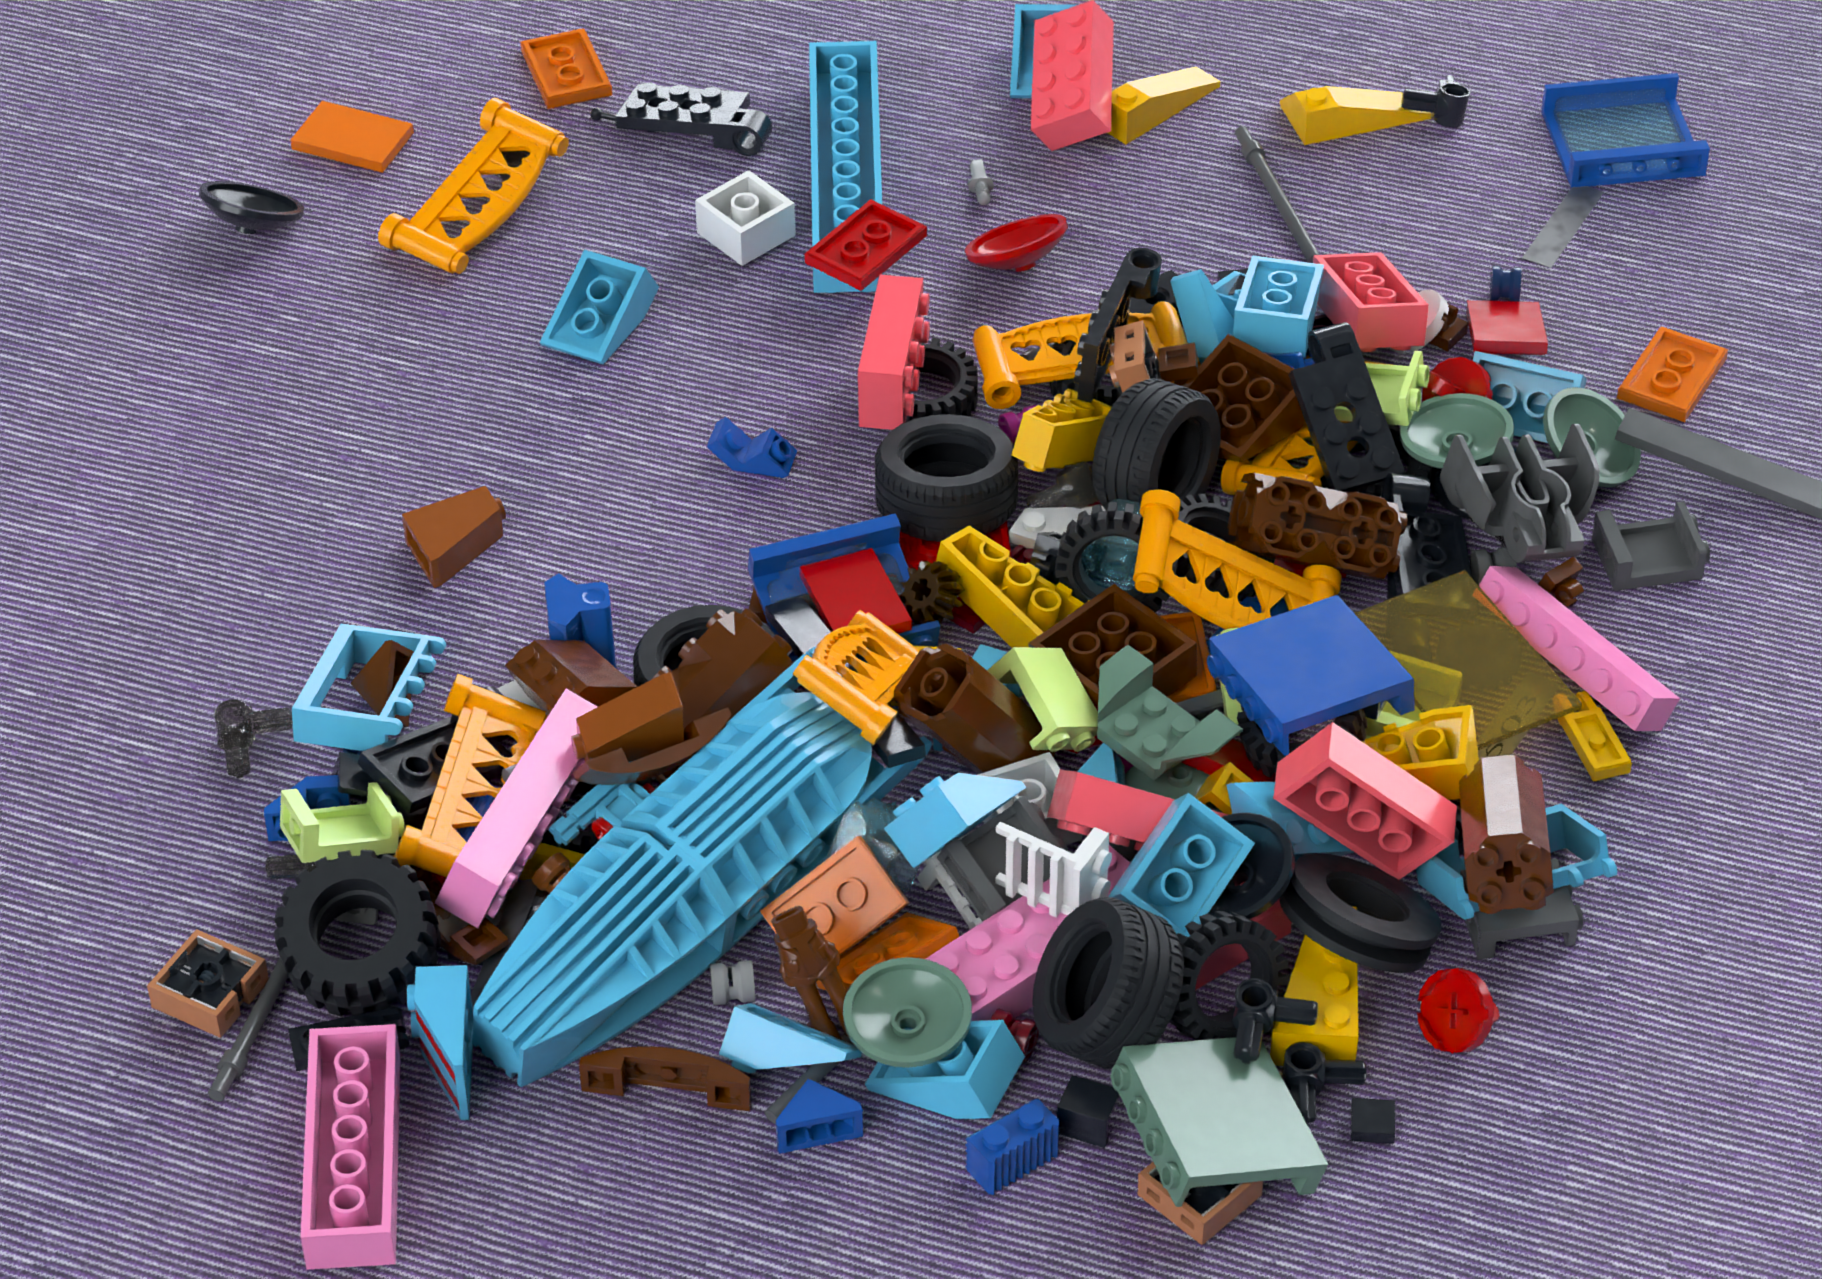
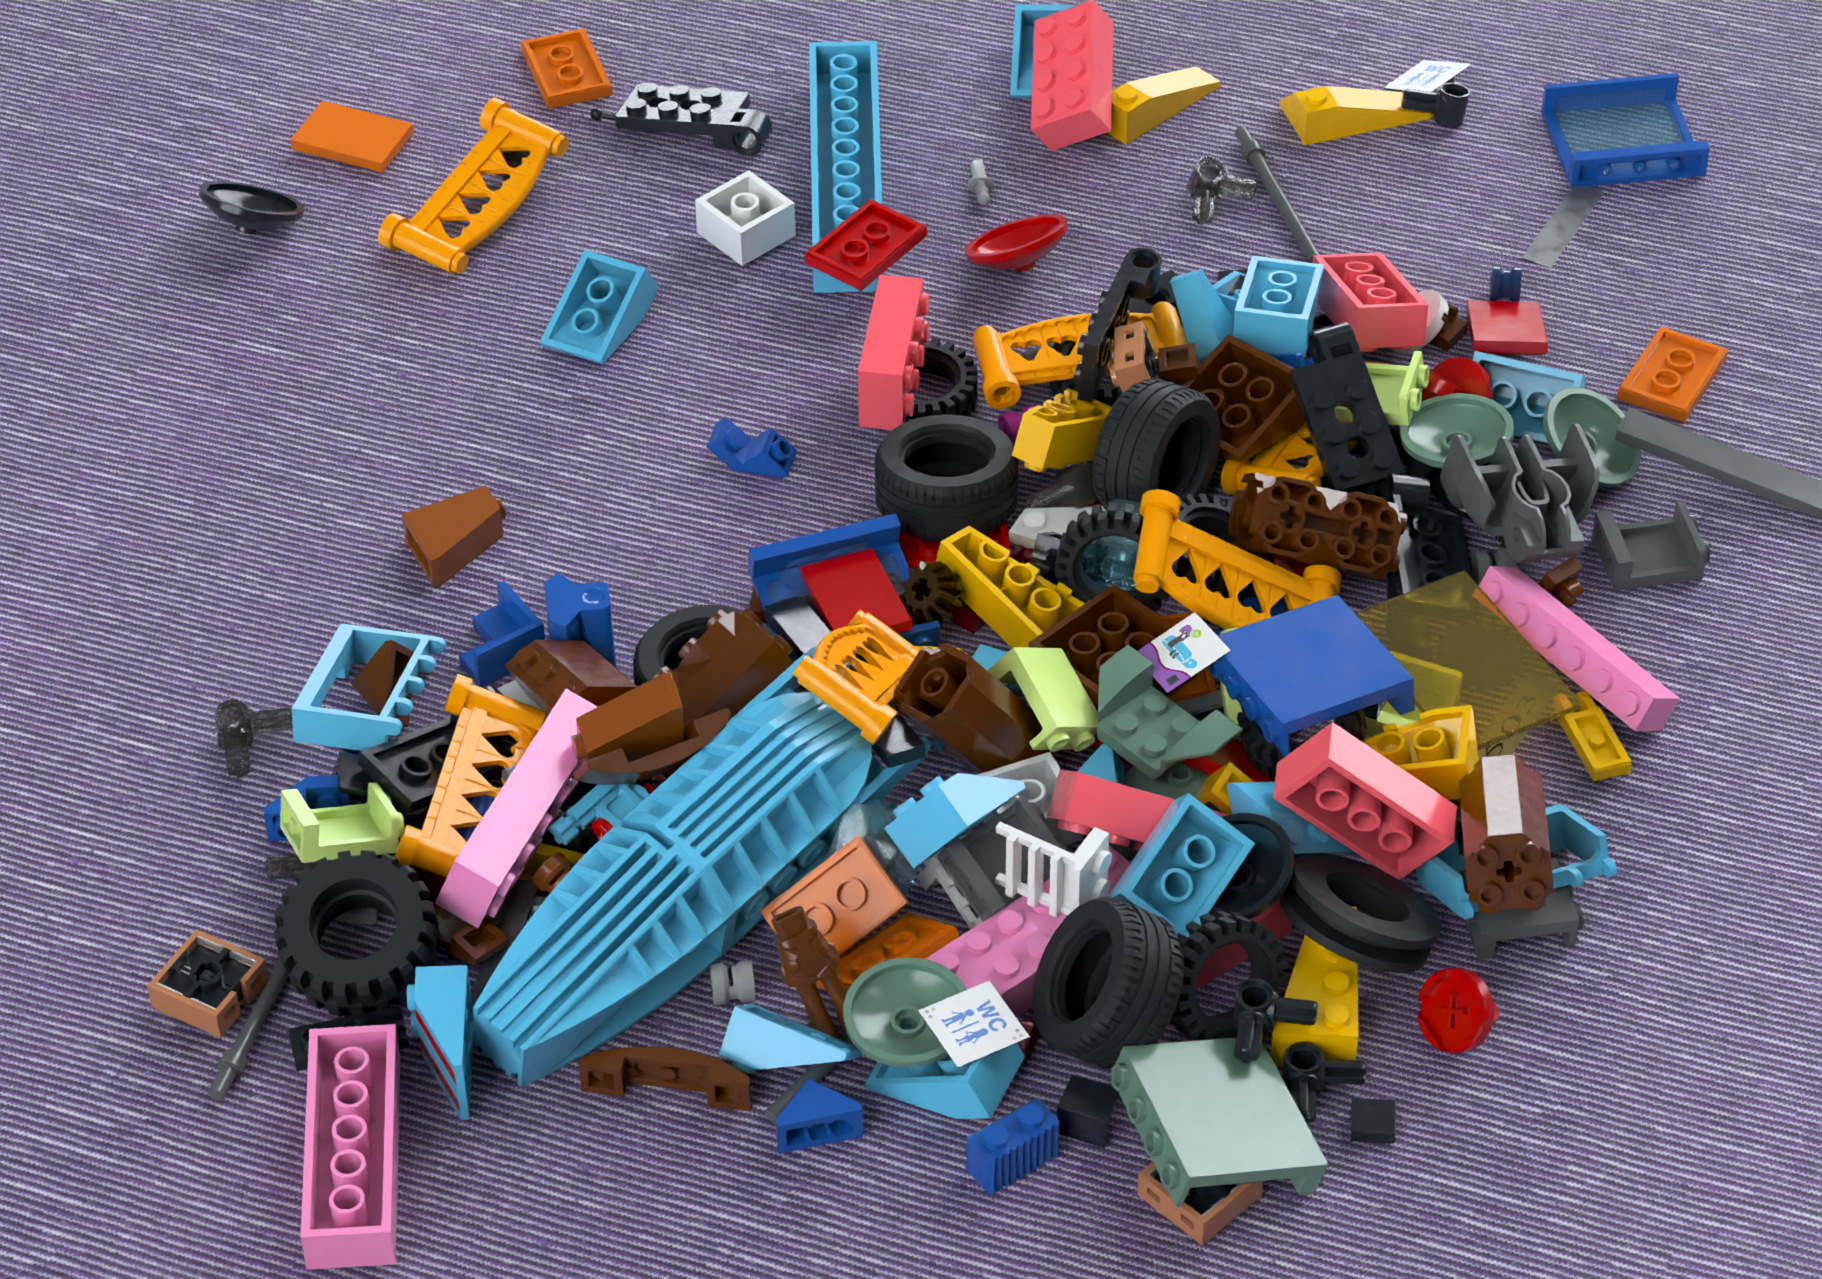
(506, 631): none -> blue panel
(973, 1024): none -> white sticker
(1183, 652): none -> sticker
(1209, 182): none -> clear smoke axle
(1427, 75): none -> white sticker

